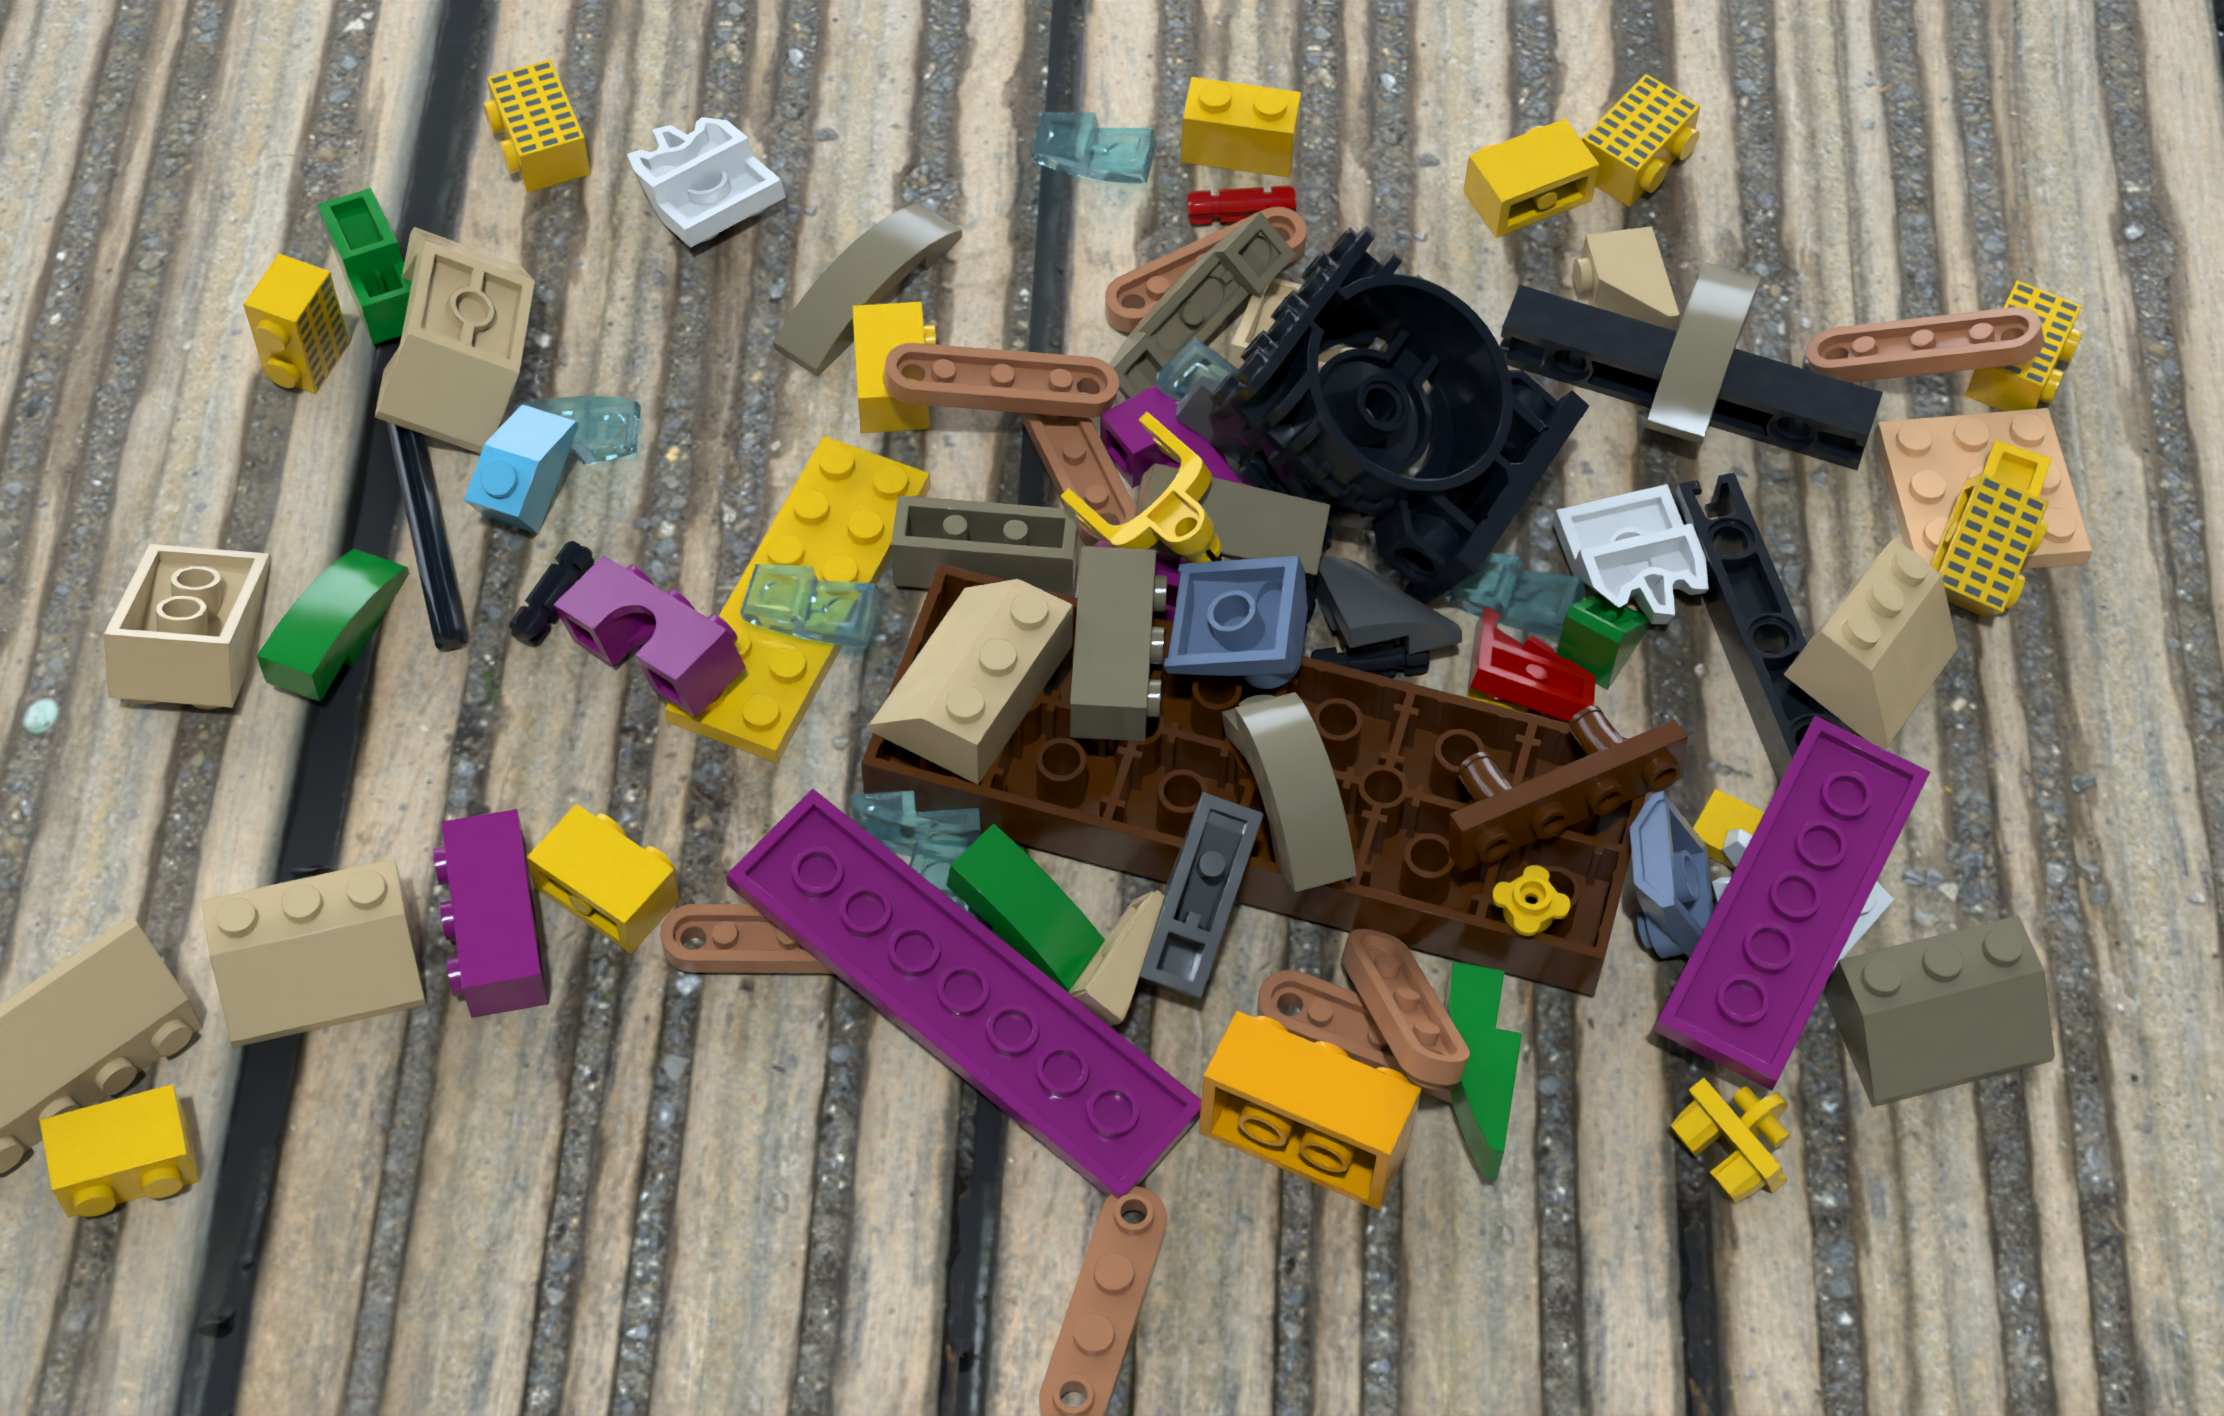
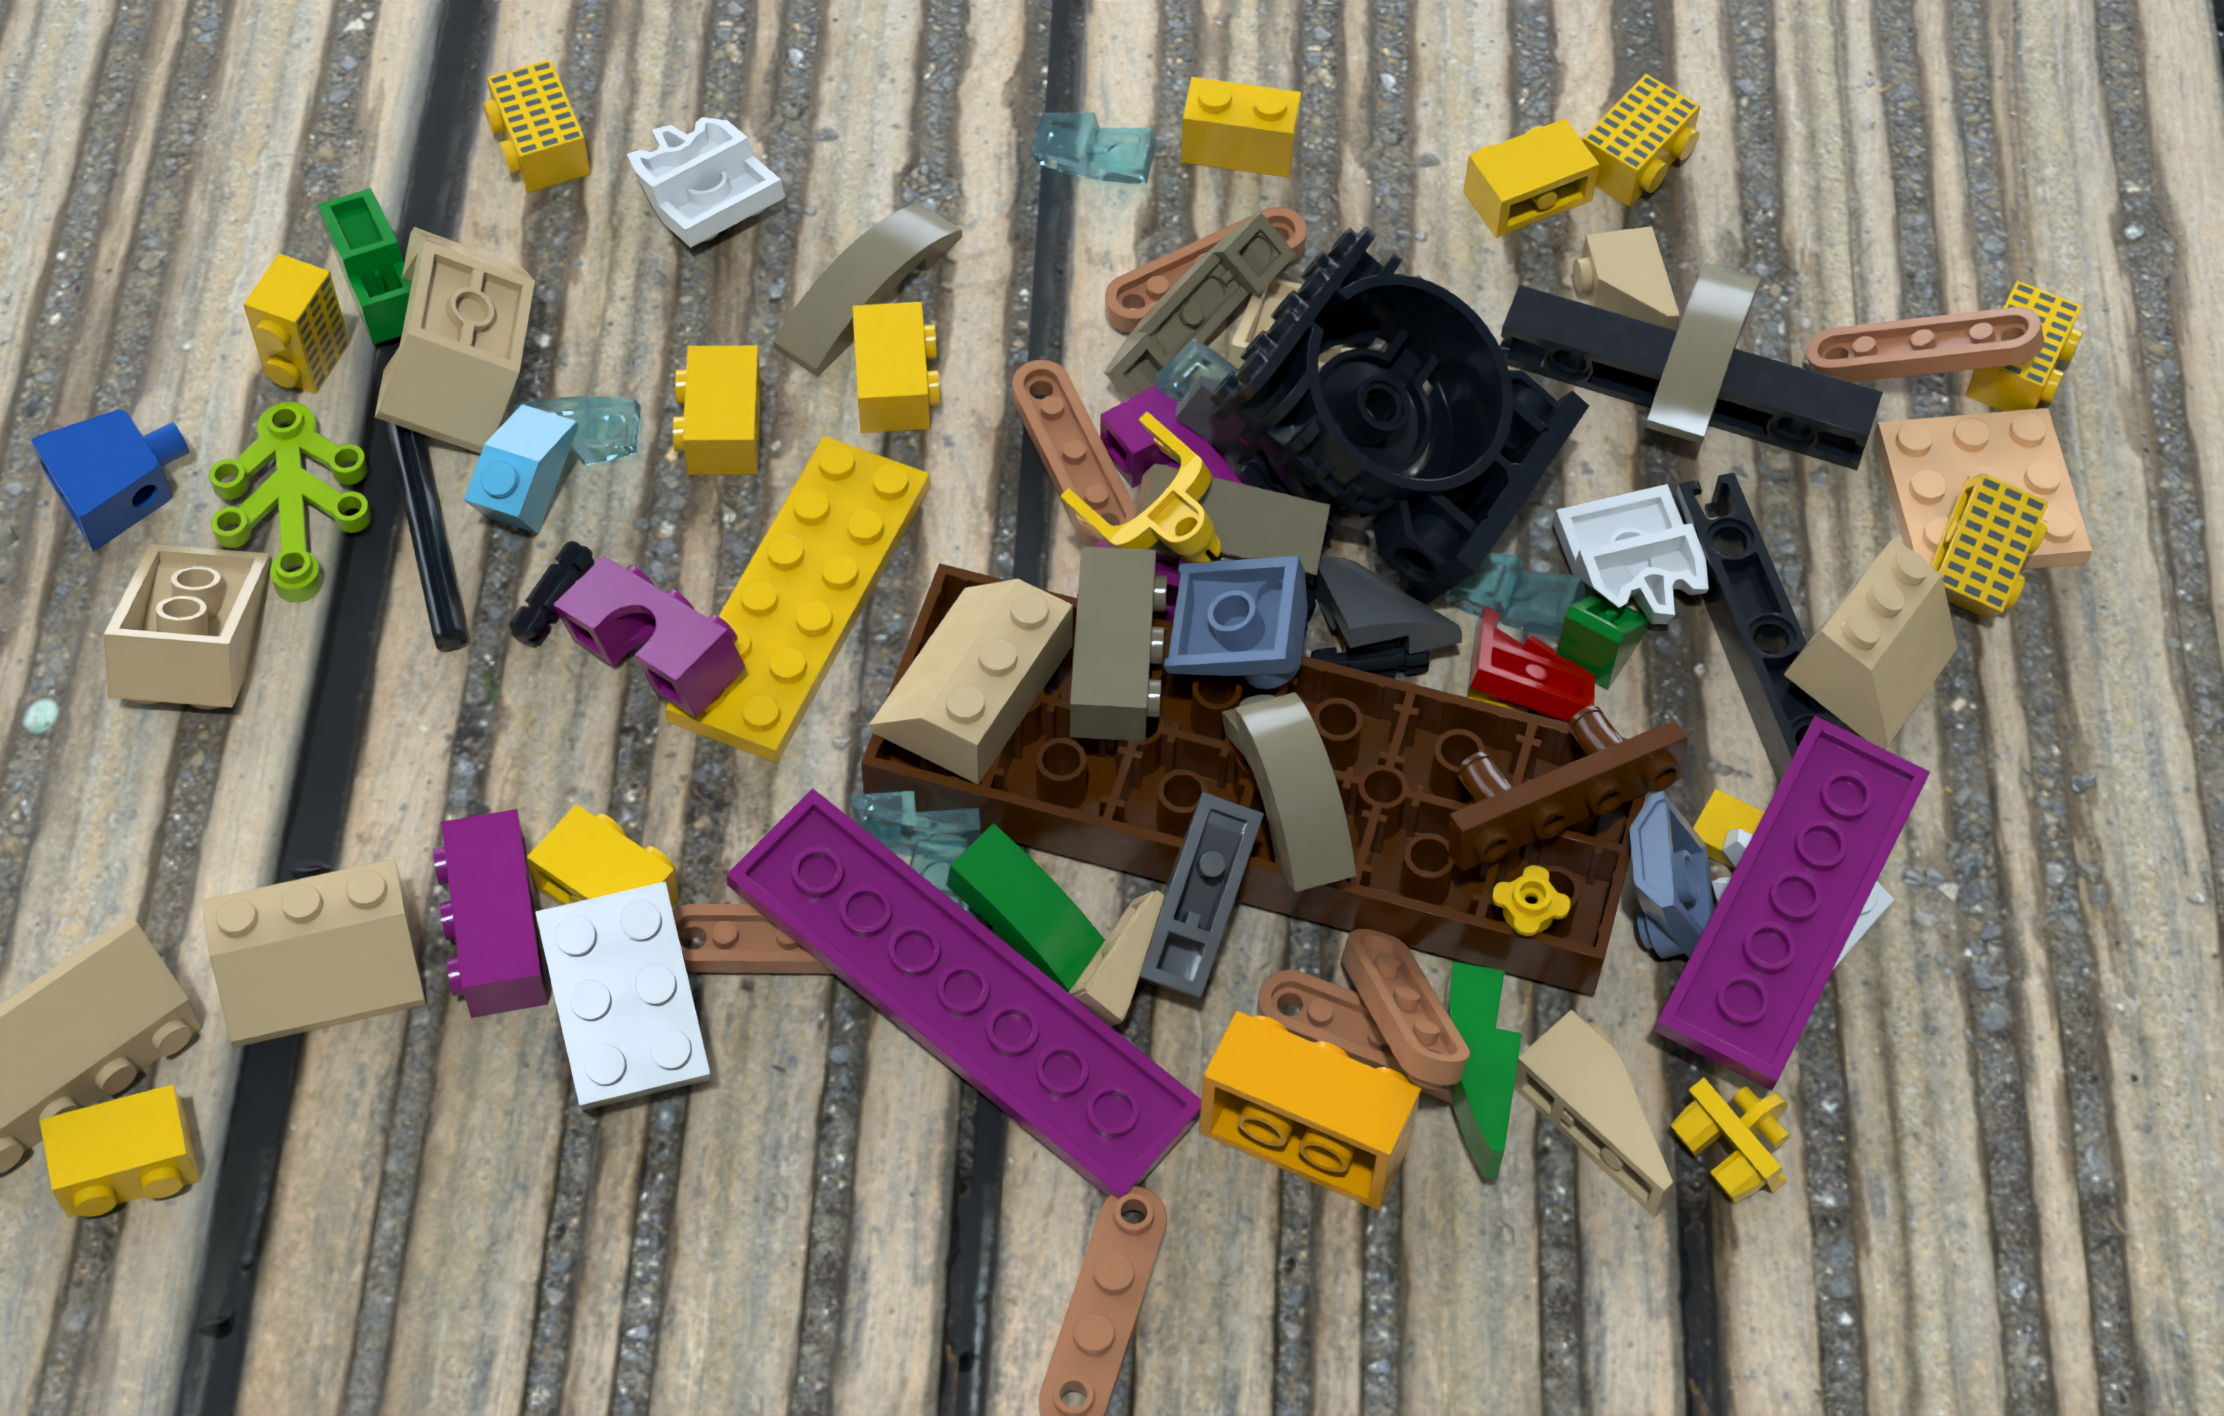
(109, 471): none -> blue torso
(289, 488): none -> lime plant
(330, 623): green slope -> none
(623, 996): none -> white brick
(720, 410): none -> yellow brick
(801, 606): clear light blue slope -> none
(986, 539): dark tan brick -> none
(1000, 380): nougat plate -> none
(1236, 203): red axle -> none
(1588, 1096): none -> tan slope
(1943, 1010): dark tan slope -> none
(2017, 467): yellow tile -> none

